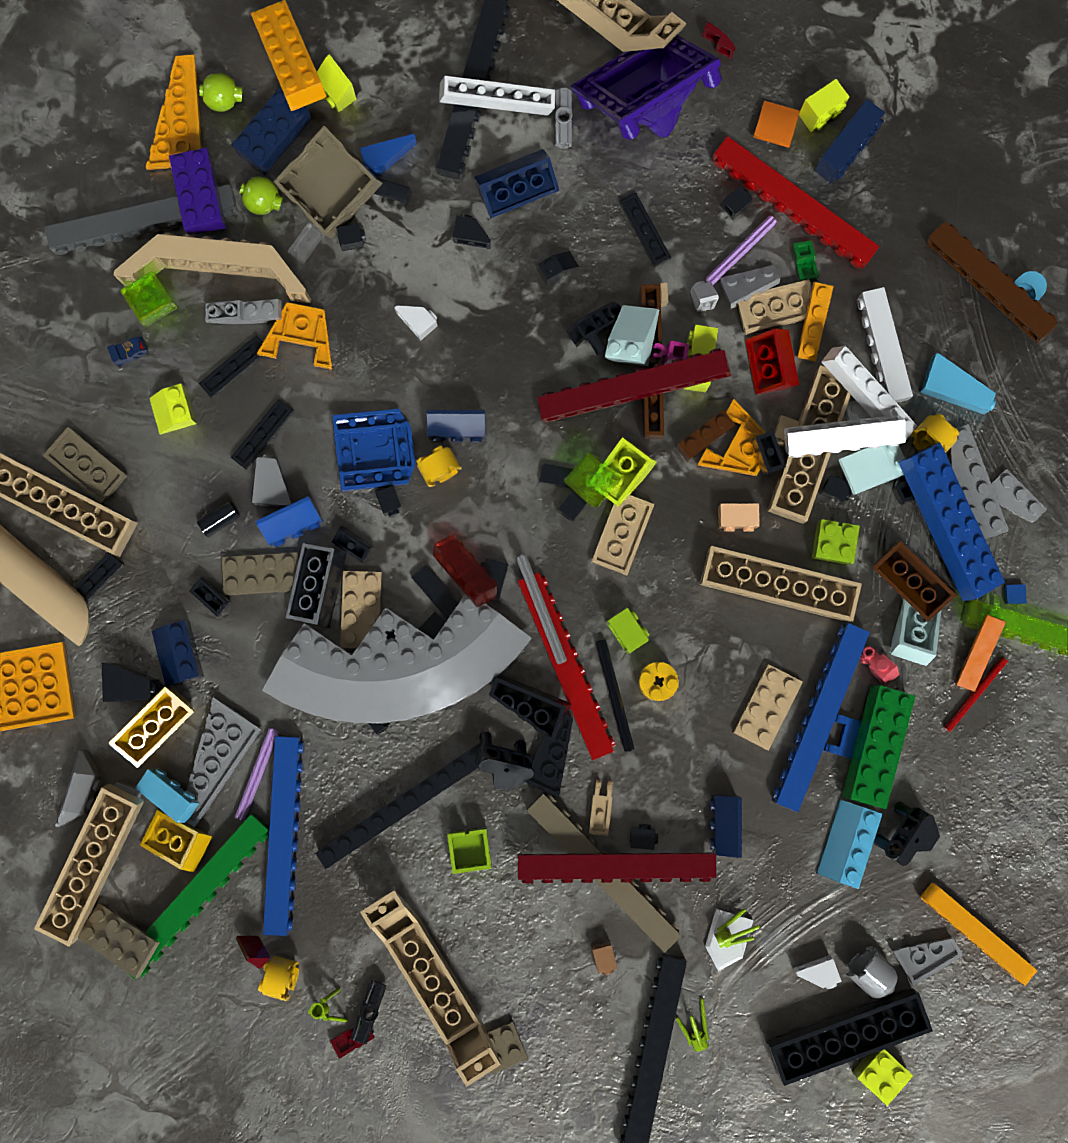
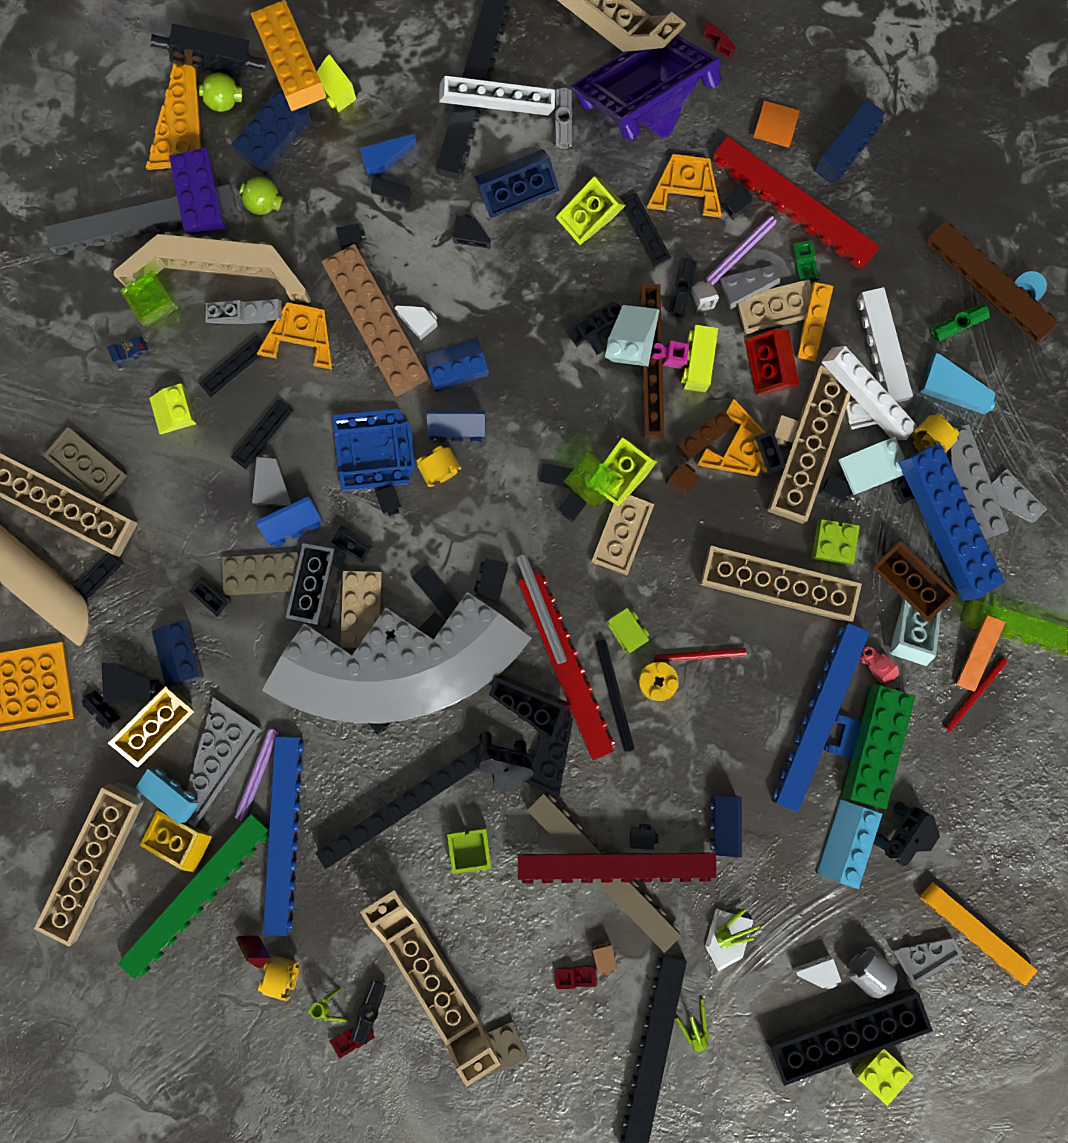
(80, 789): light grey wedge -> none
(106, 715): none -> black hinge
(118, 940): dark tan plate -> none
(208, 51): none -> black brick
(218, 519): black brick -> none
(306, 242): clear tile -> none
(328, 182): dark tan tile -> none
(375, 320): none -> medium nougat brick
(456, 365): none -> blue slope
(465, 570): clear red brick -> none
(557, 267): black slope -> none
(576, 977): none -> dark red slope
(590, 210): none -> neon yellow slope
(601, 810): tan hinge -> none
(634, 386): dark red brick -> none
(664, 294): tan tile -> none
(682, 479): none -> reddish brown brick
(685, 277): none -> black piece
(688, 177): none -> light orange wing
(699, 655): none -> red axle
(738, 517): light nougat brick -> none
(768, 707): tan plate -> none
(823, 106): neon yellow brick -> none
(844, 435): white brick -> none
(969, 317): none -> green piece
(1015, 594): blue tile -> none

